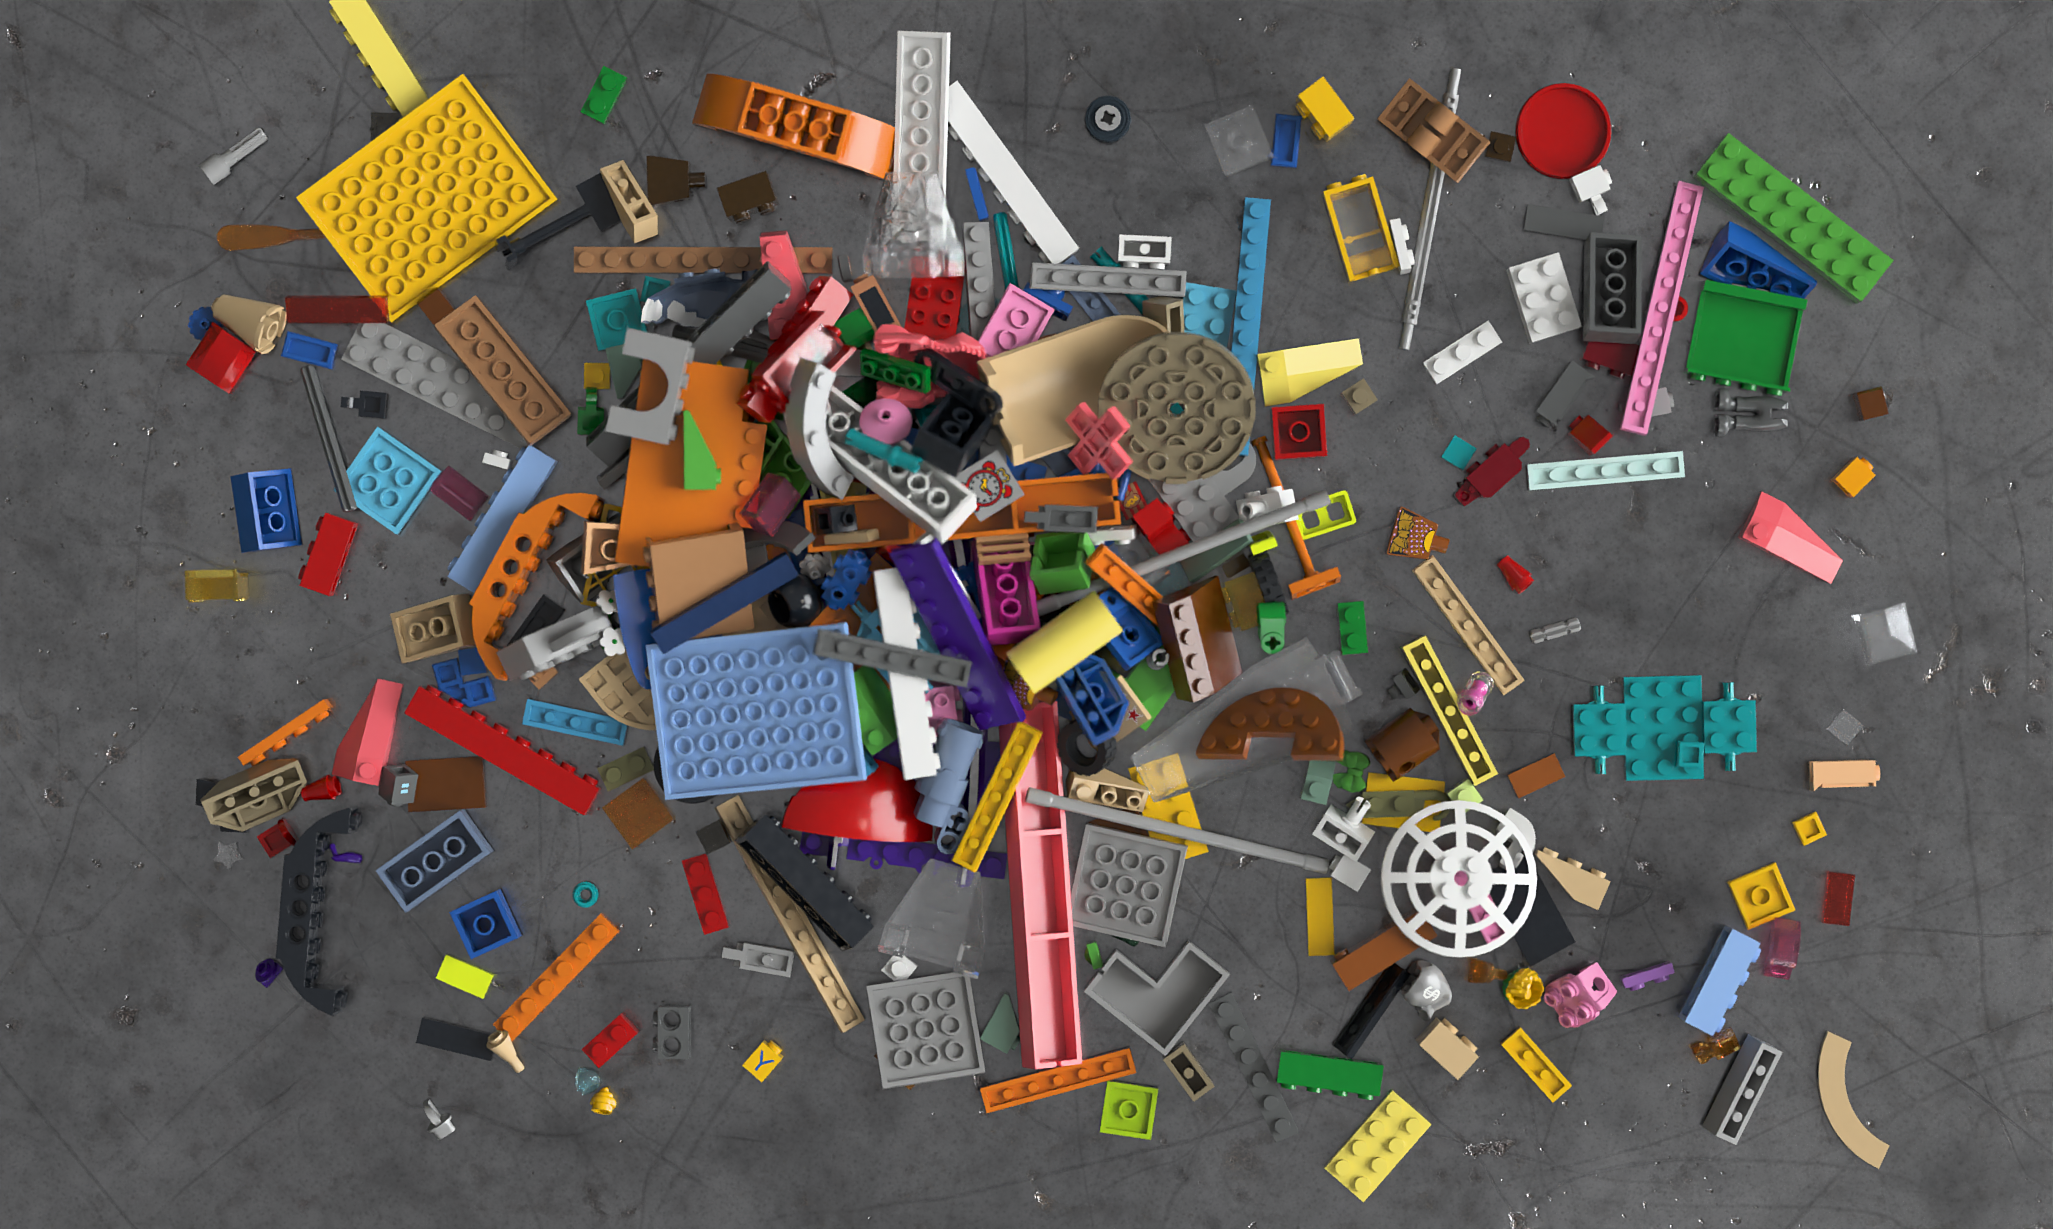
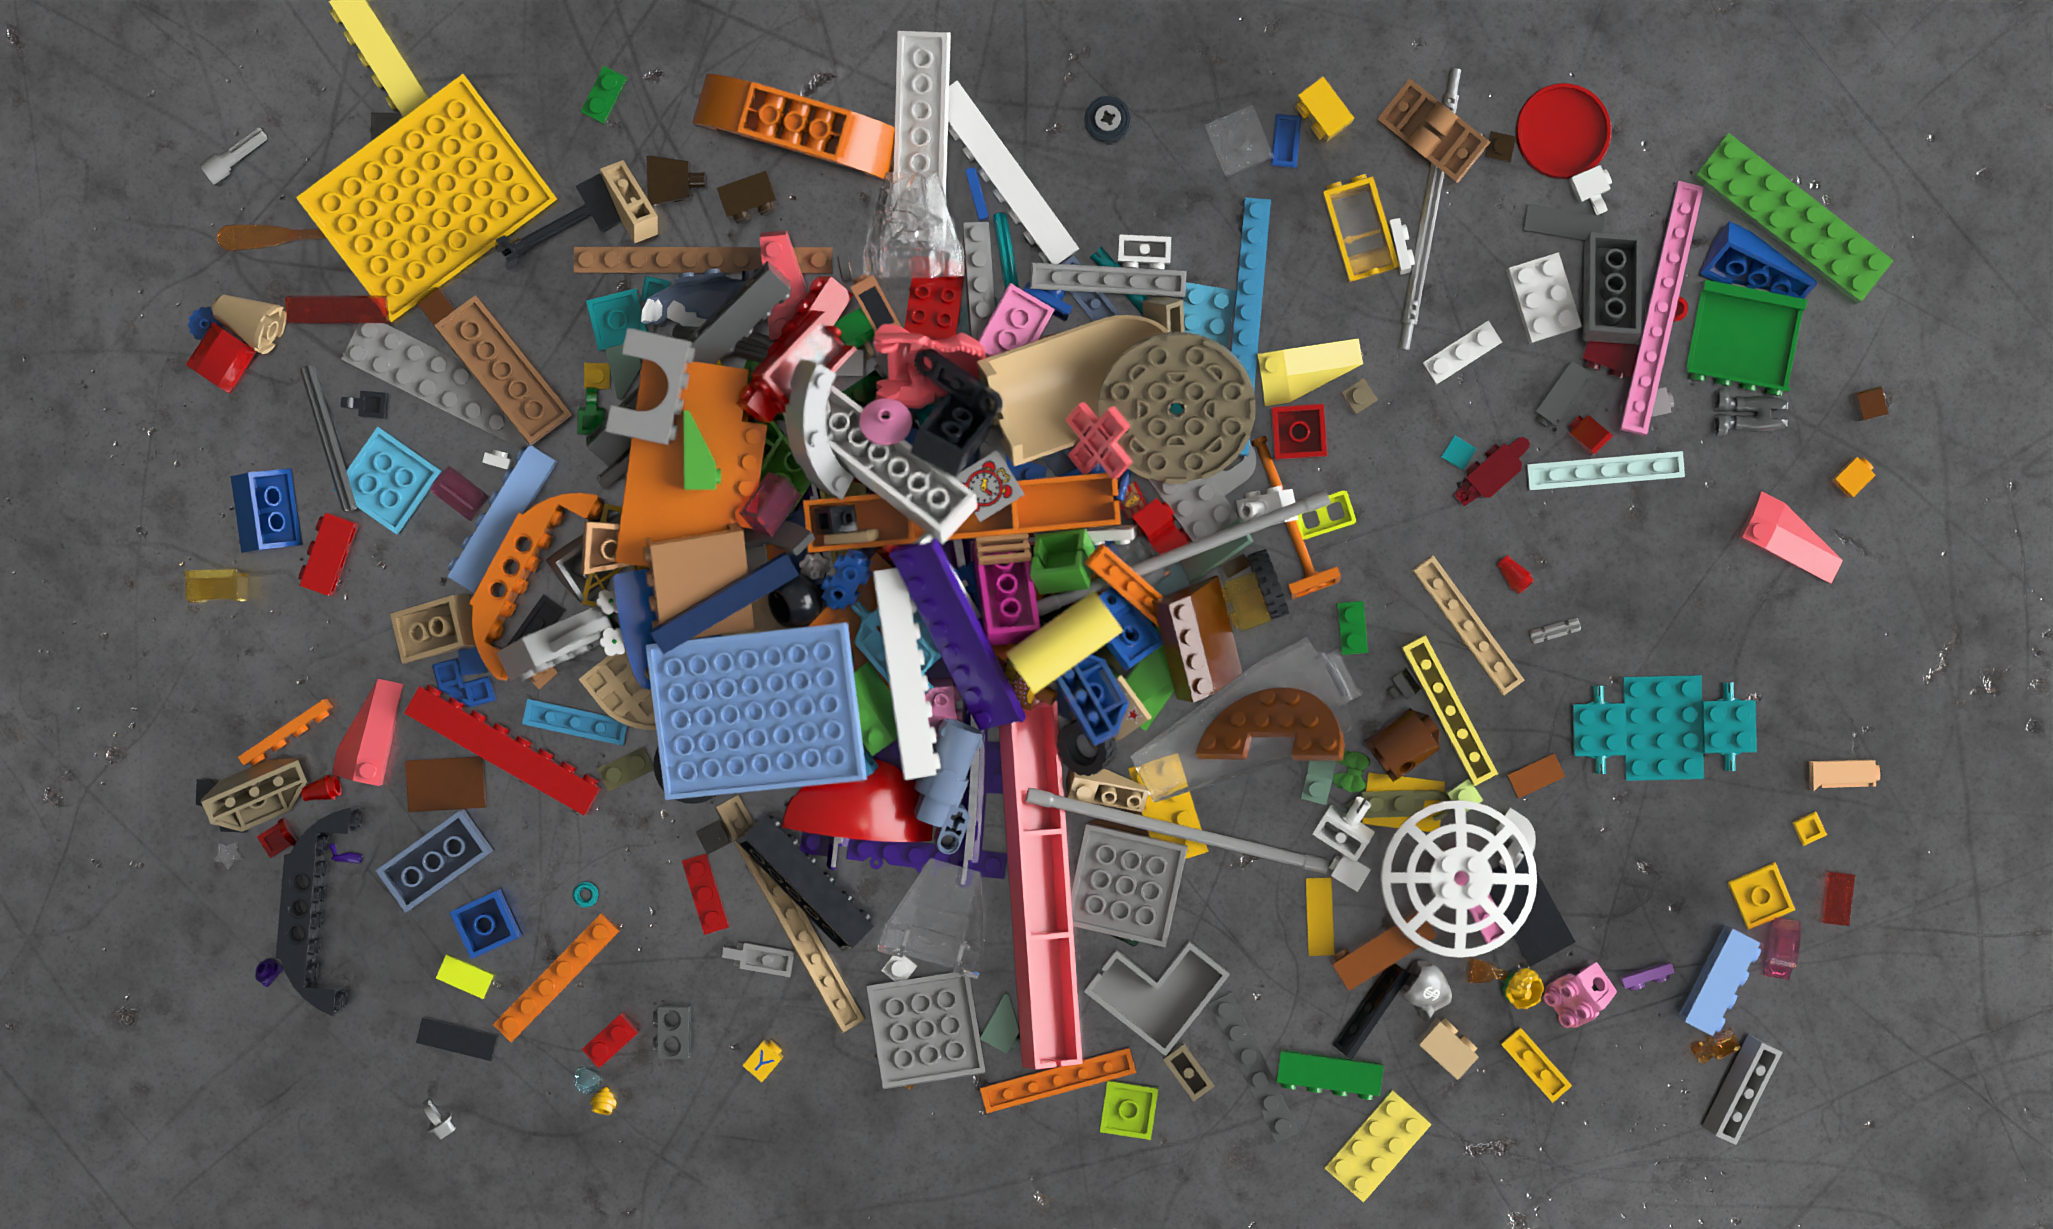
(309, 350): blue tile -> none
(398, 784): dark grey brick -> none
(501, 1044): tan cone -> none
(638, 813): clear orange tile -> none
(891, 454): teal pin -> none
(892, 657): dark grey tile -> none
(895, 370): green tile -> none
(997, 796): yellow tile -> none
(1064, 518): dark grey hinge -> none
(1093, 955): bright green tile -> none
(1150, 659): light grey pin -> none
(1262, 542): neon yellow tile -> none
(1271, 622): green piece -> none
(1414, 536): torso -> none
(1475, 693): clear piece -> none
(1578, 883): tan slope -> none
(1690, 754): teal tile -> none
(1837, 1105): tan tile -> none
(1844, 727): clear tile -> none
(1885, 634): clear slope -> none

